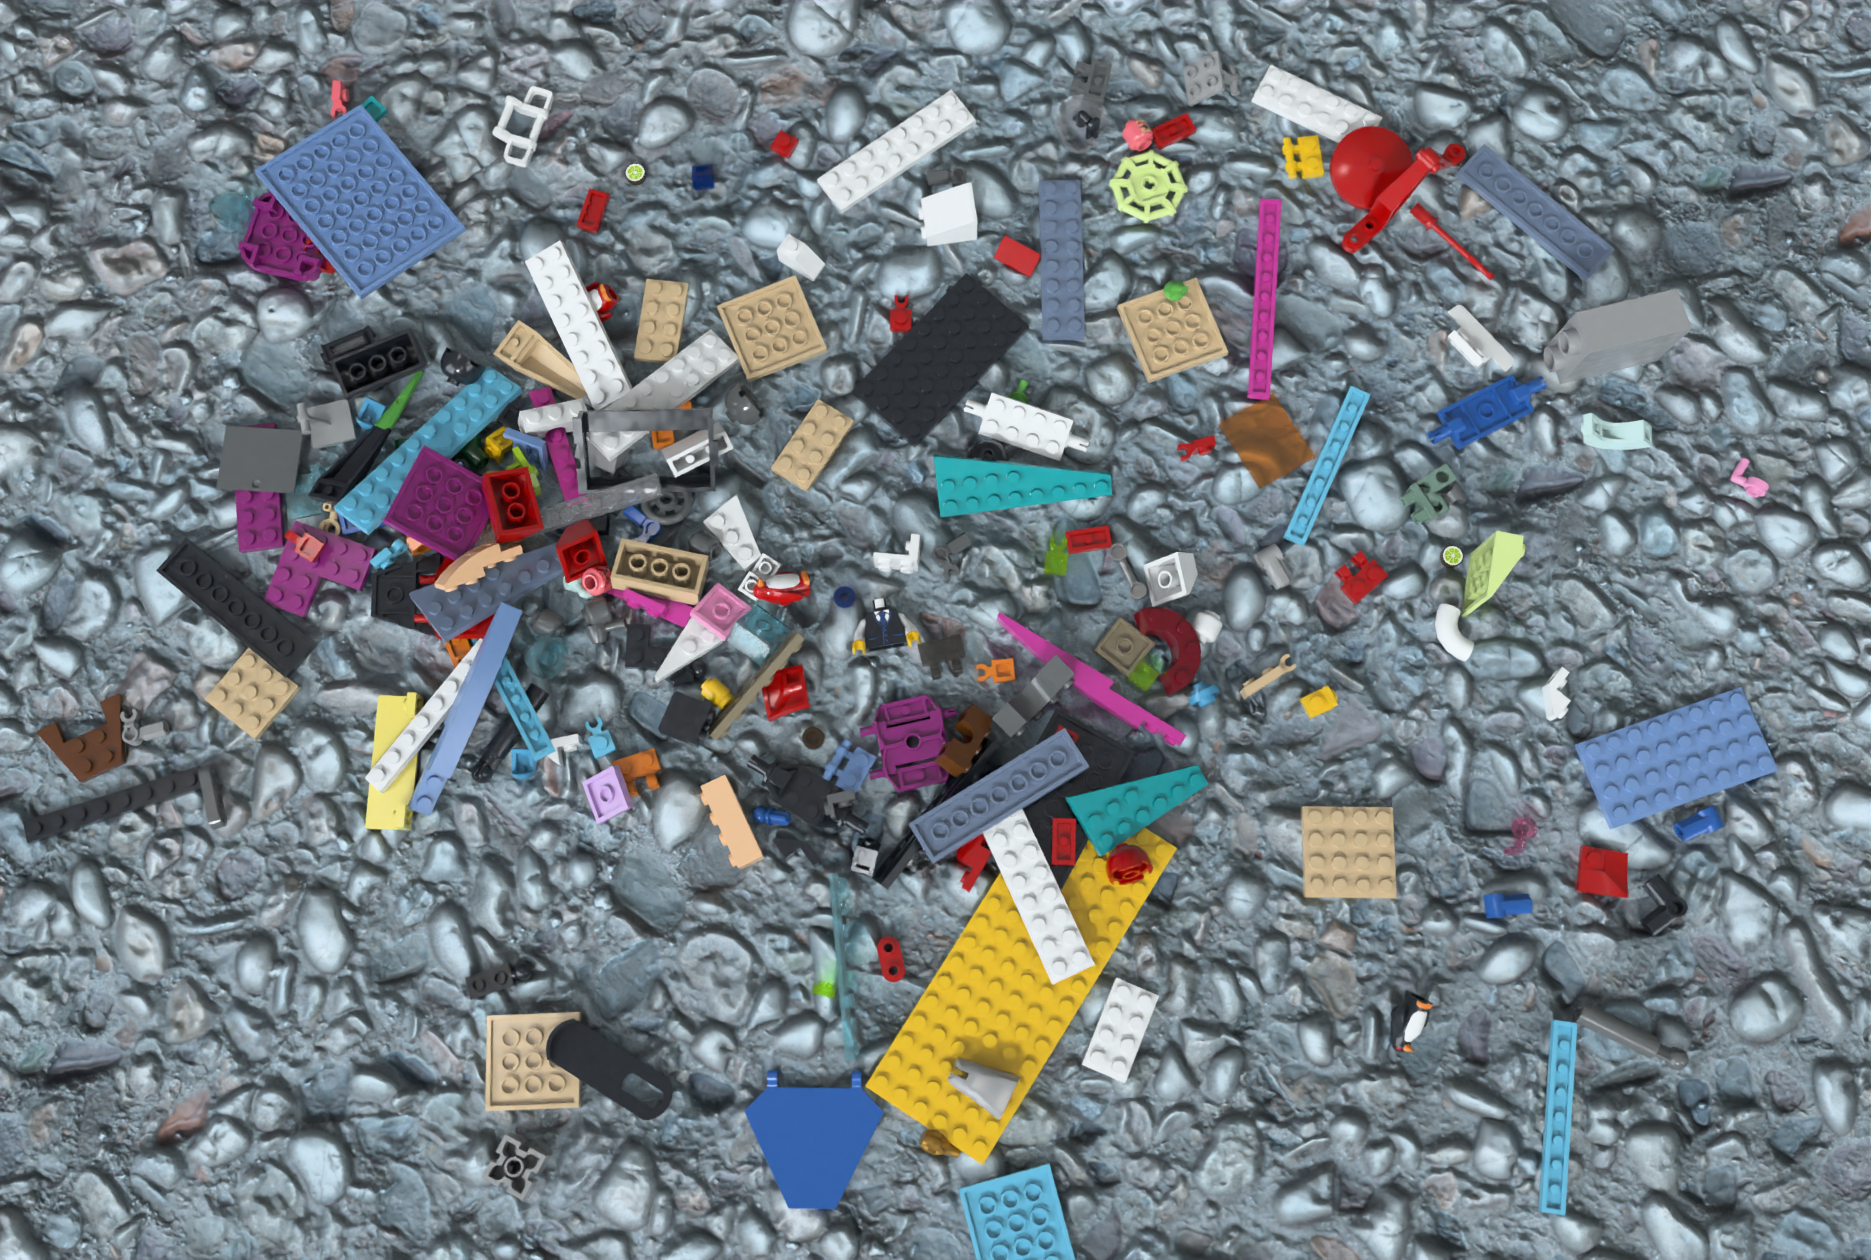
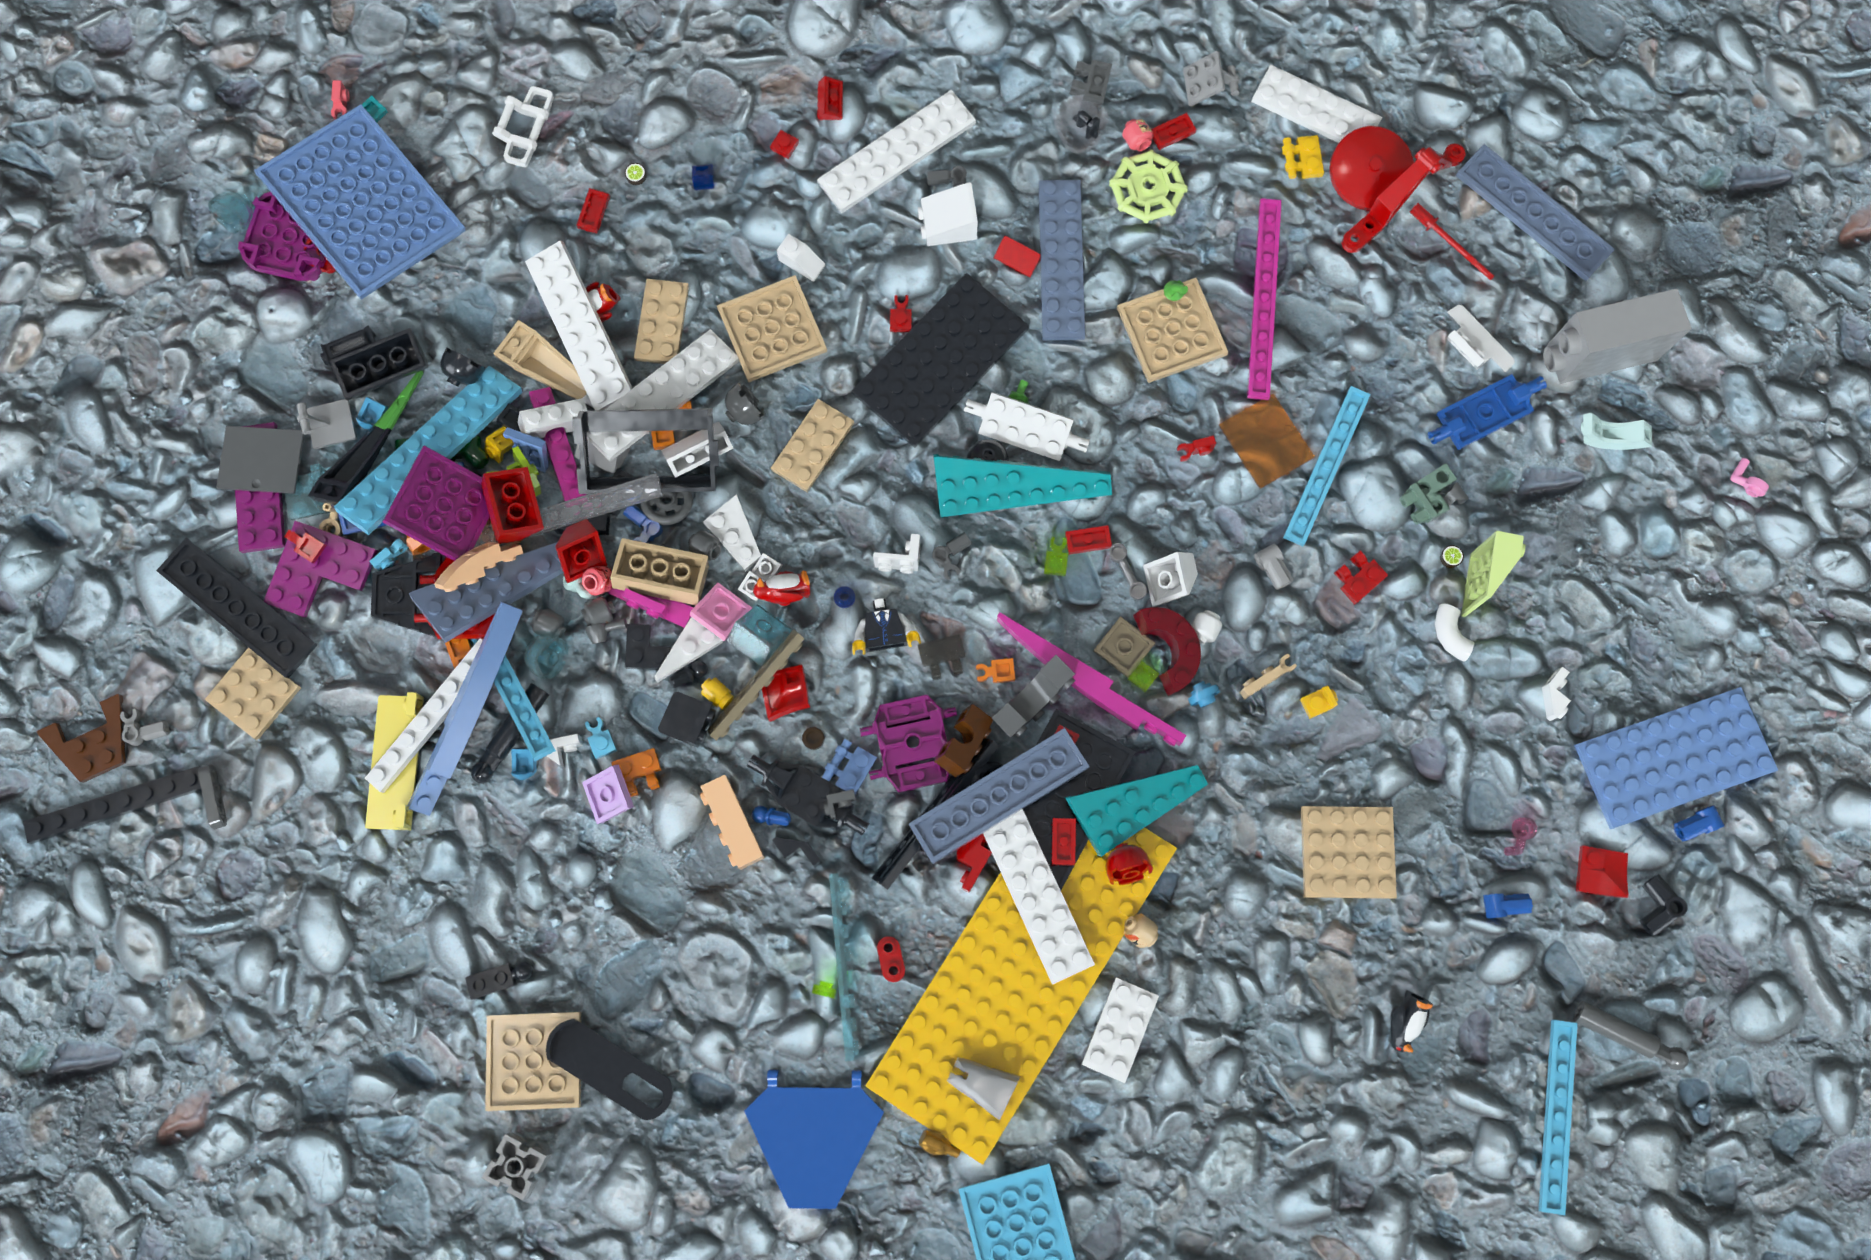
(830, 99): none -> red slope
(865, 856): bracket -> none
(1141, 930): none -> tan head

